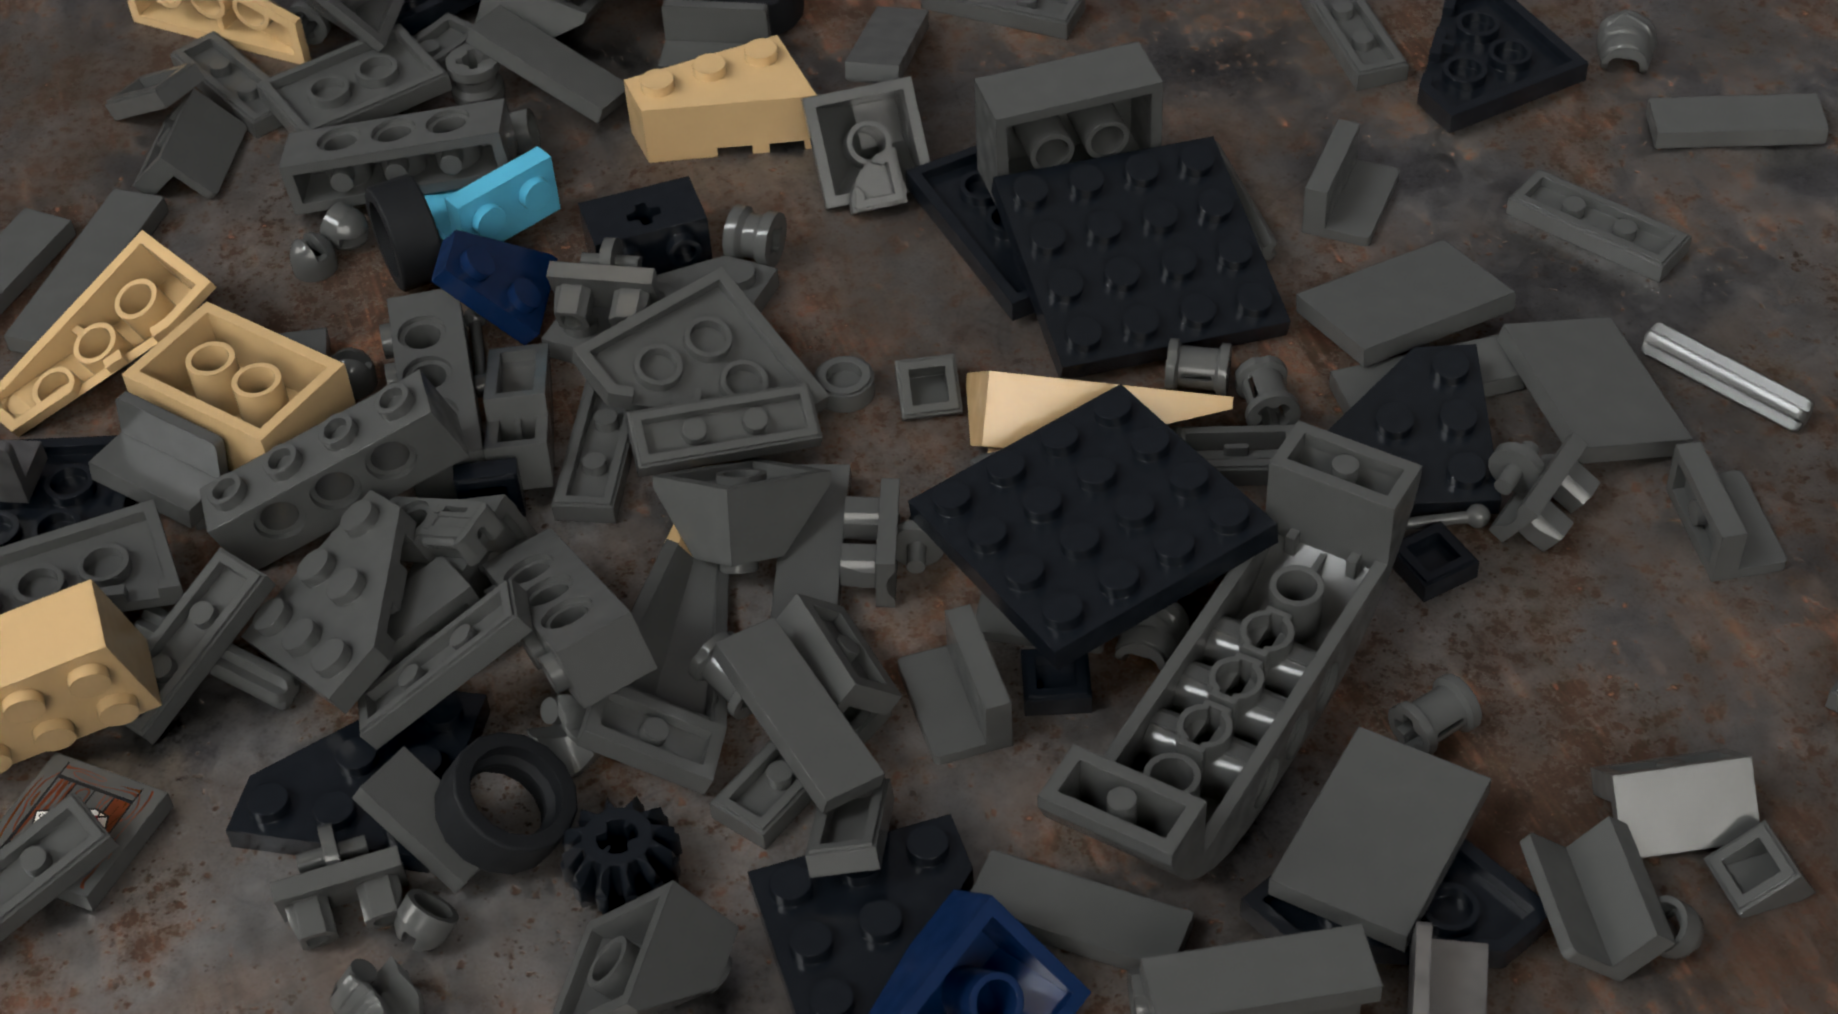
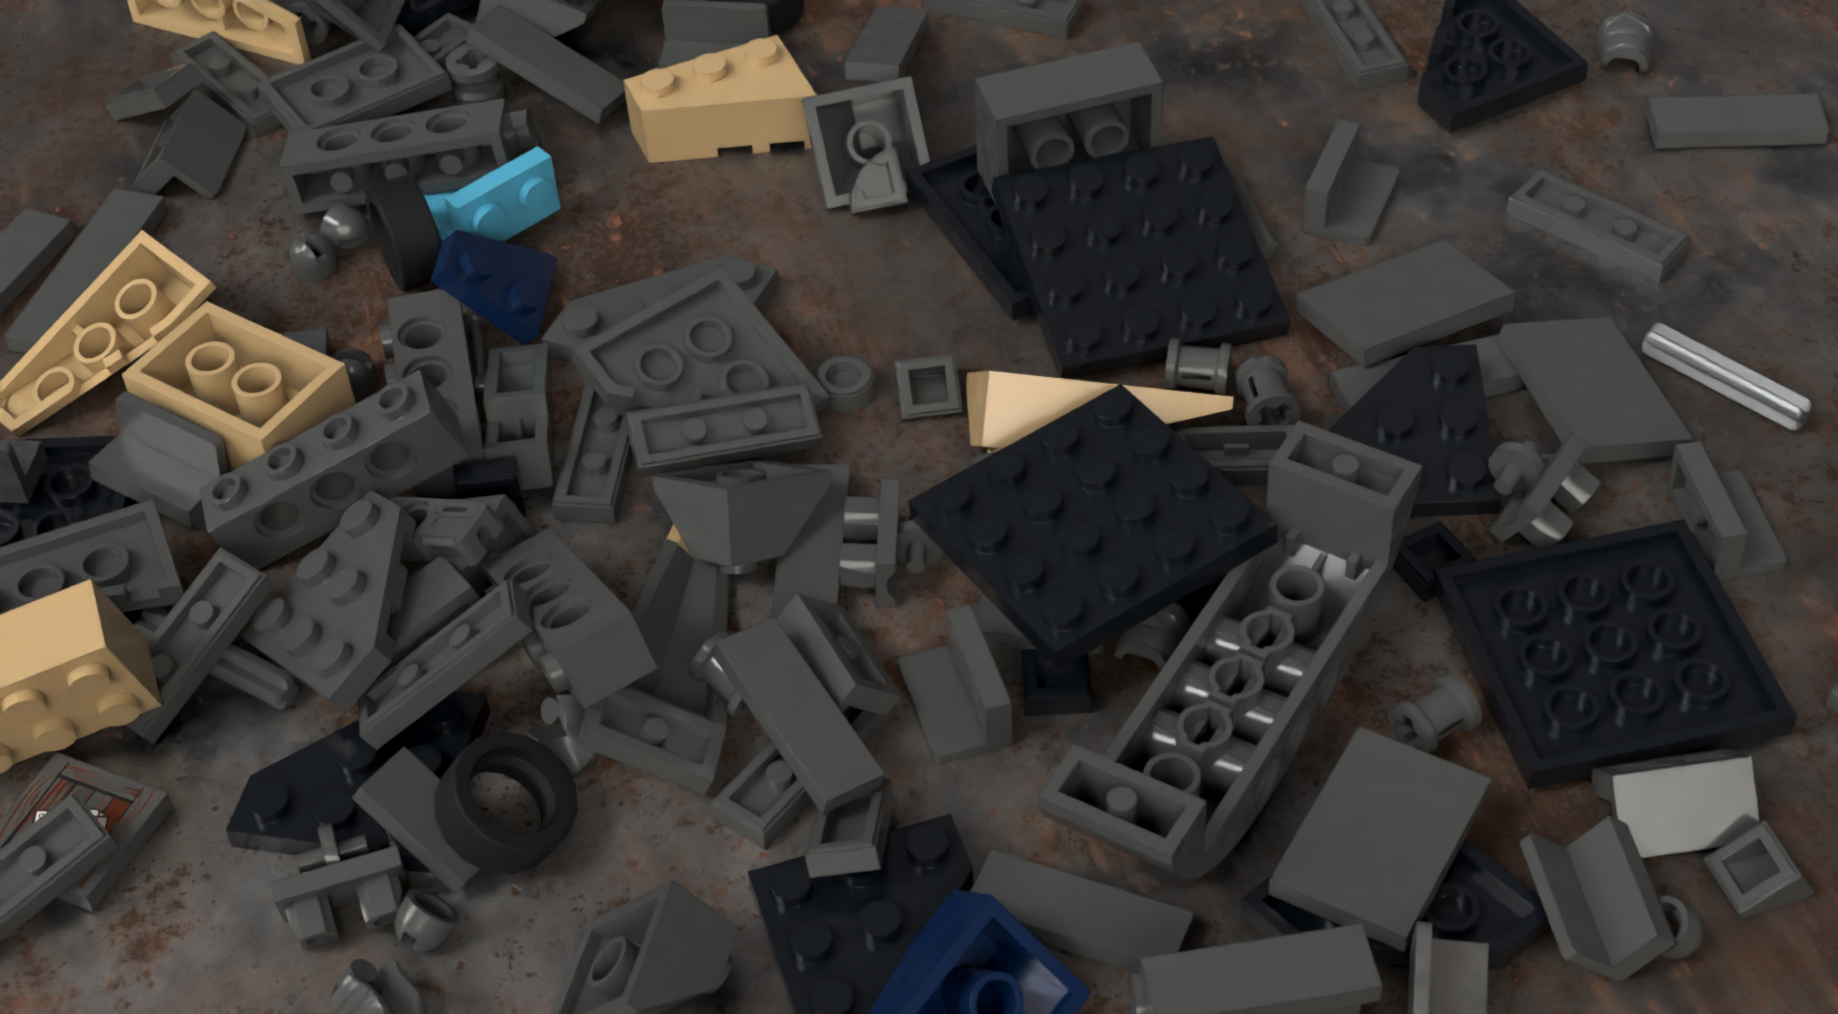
(604, 282): dark grey hips -> none
(619, 854): black gear -> none
(654, 222): black brick -> none
(754, 235): dark grey wheel -> none
(1476, 516): dark grey hinge -> none
(1610, 653): none -> black plate

